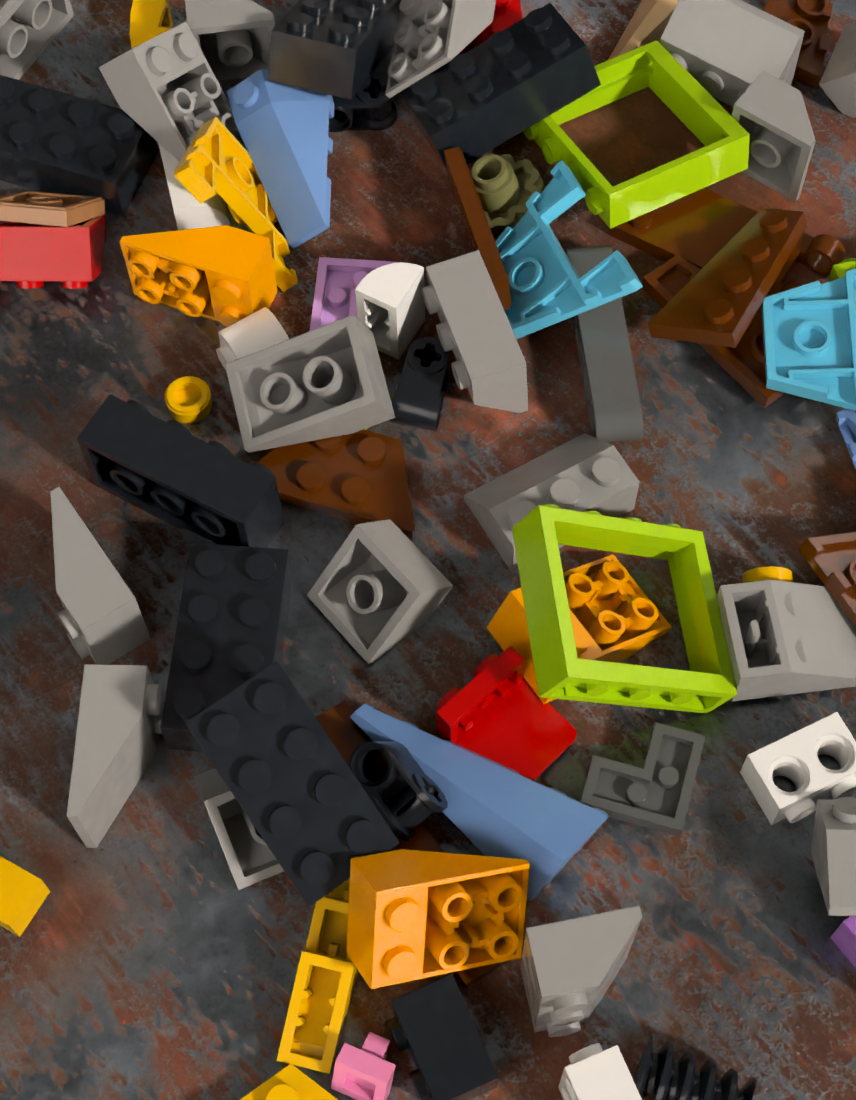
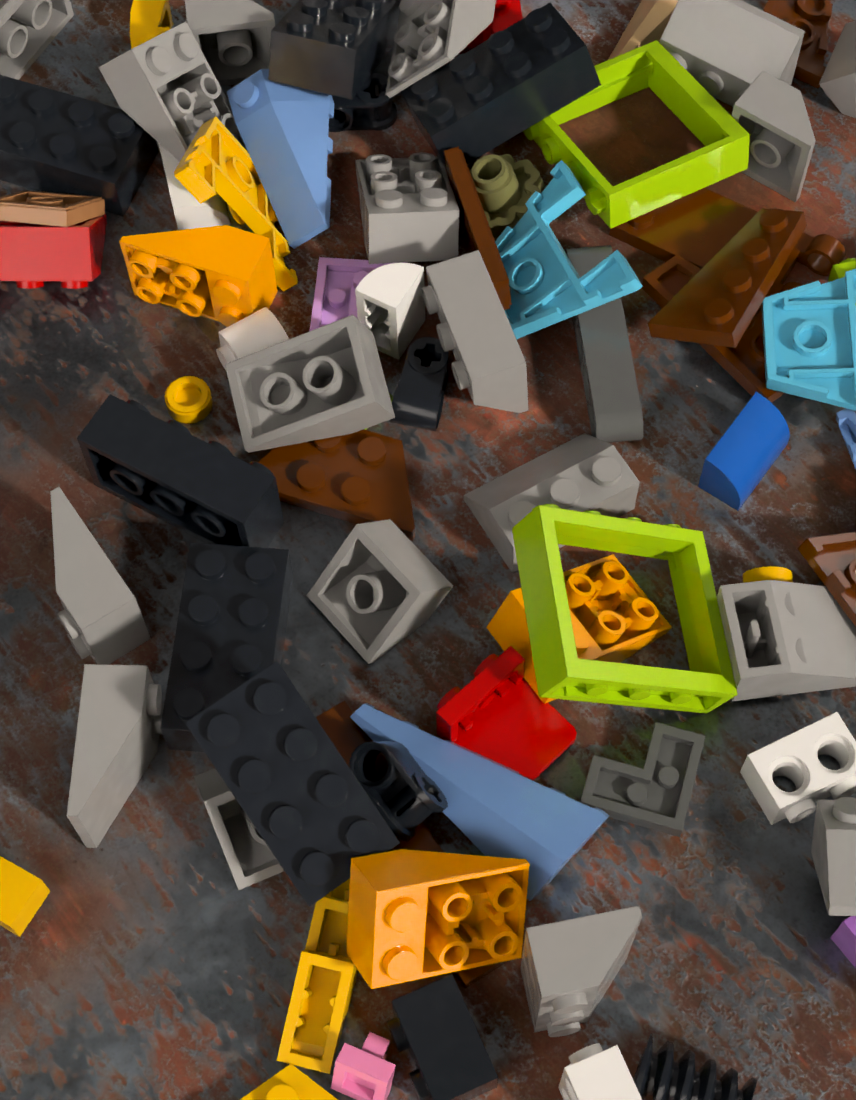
(407, 209): none -> light grey slope
(745, 452): none -> blue brick

